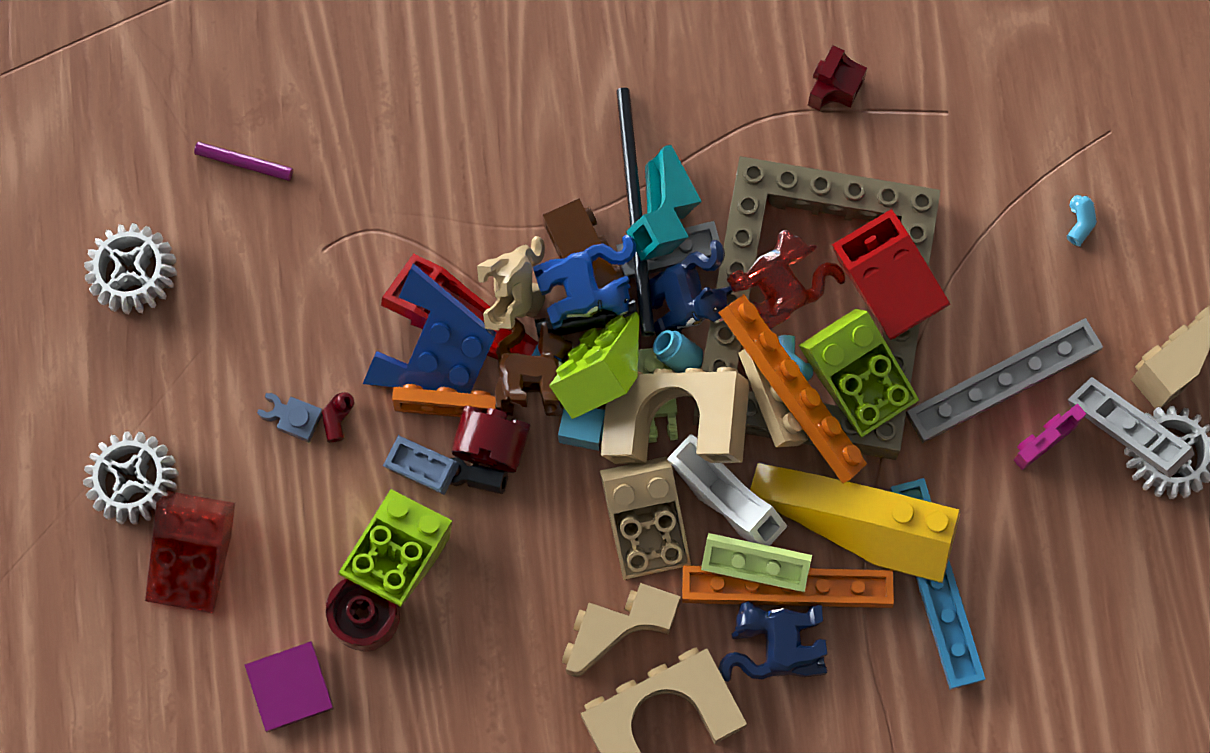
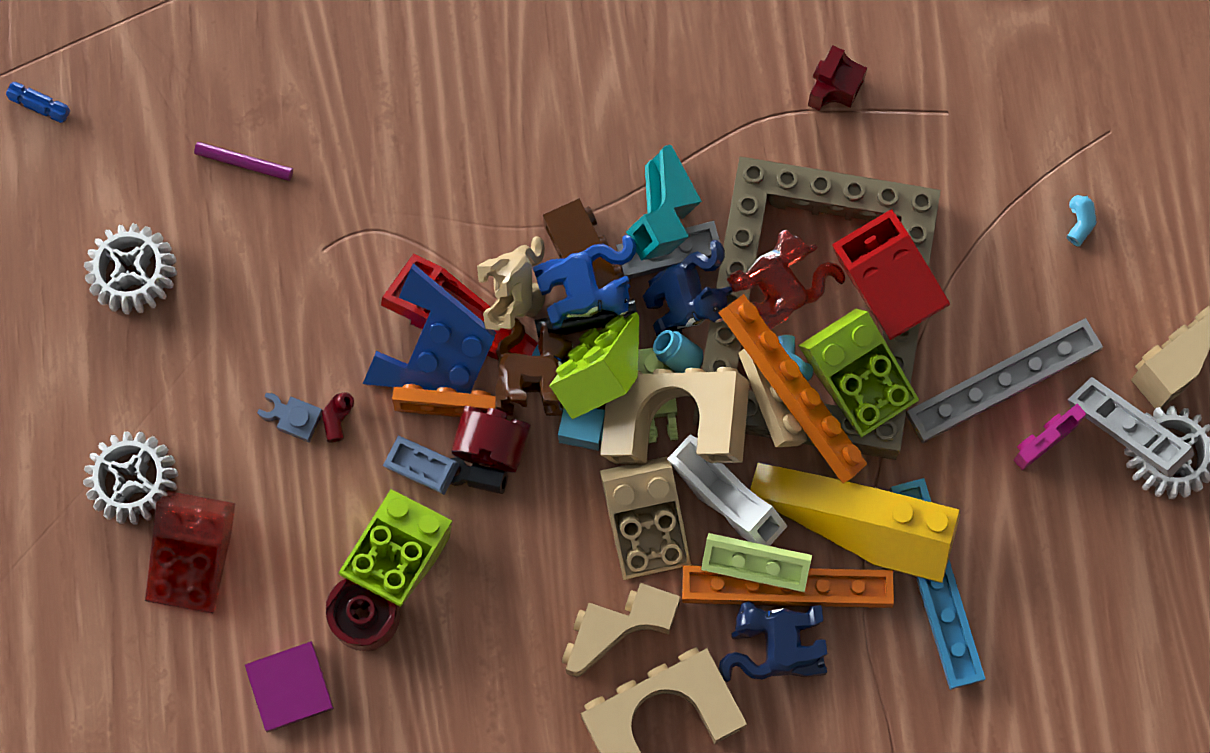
(37, 102): none -> blue axle
(635, 208): black piece -> none

